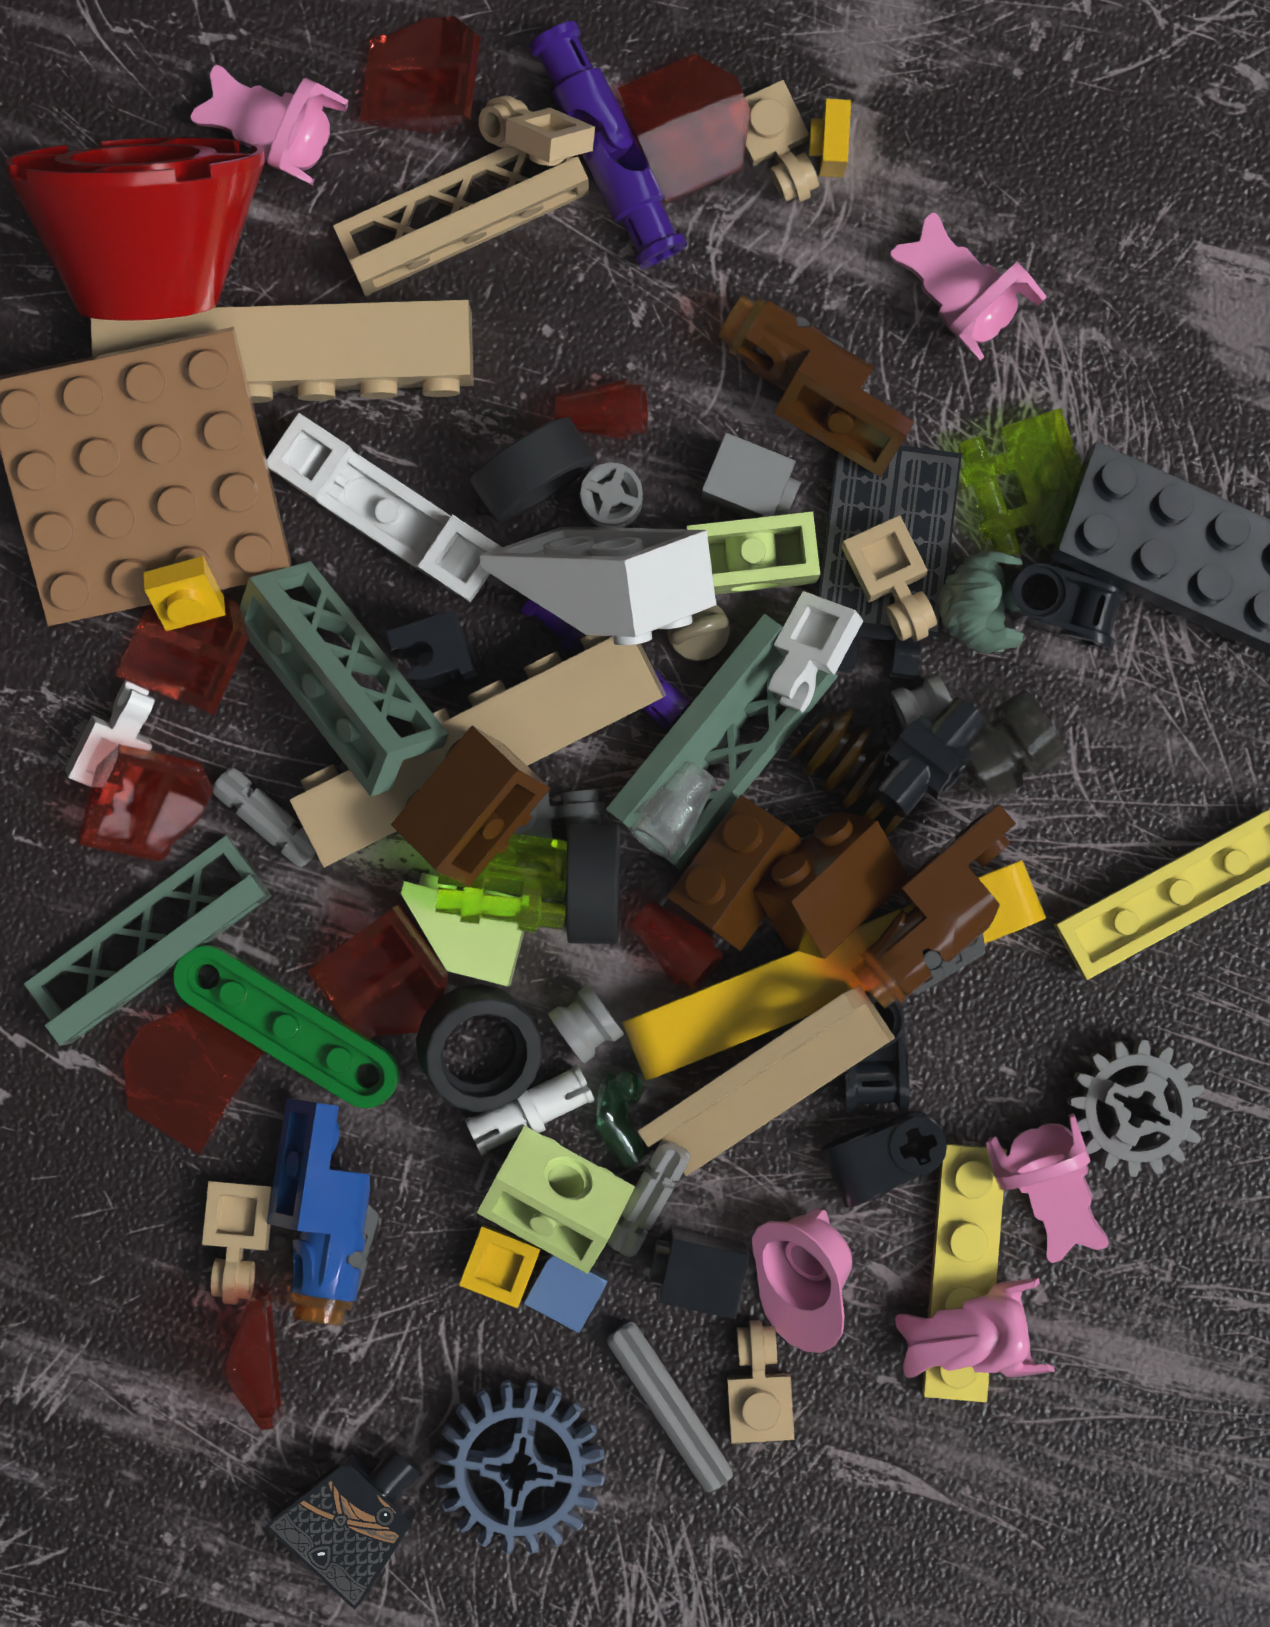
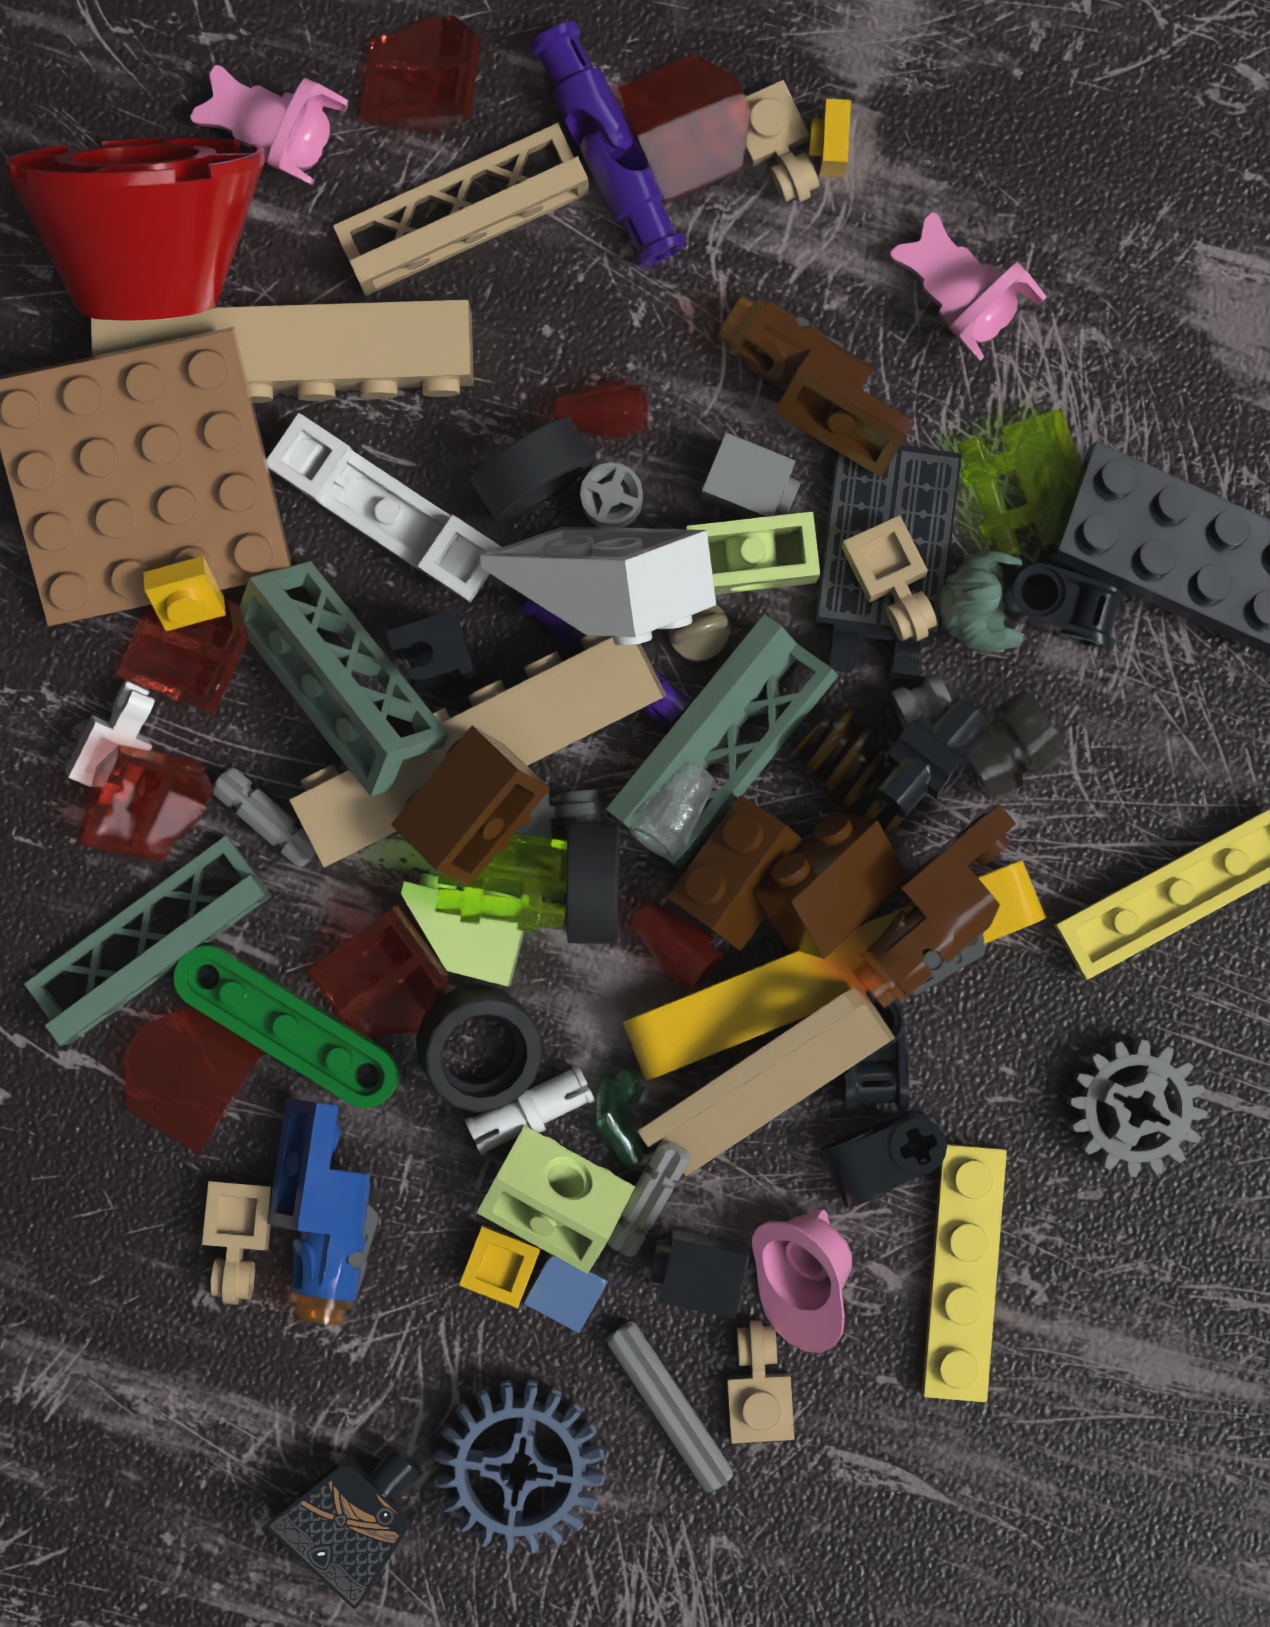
(253, 1363): clear red slope -> none
(543, 134): tan plate -> none
(586, 1023): light grey wheel -> none
(811, 640): white plate -> none
(982, 1334): bright pink hair -> none
(1052, 1169): bright pink hair -> none

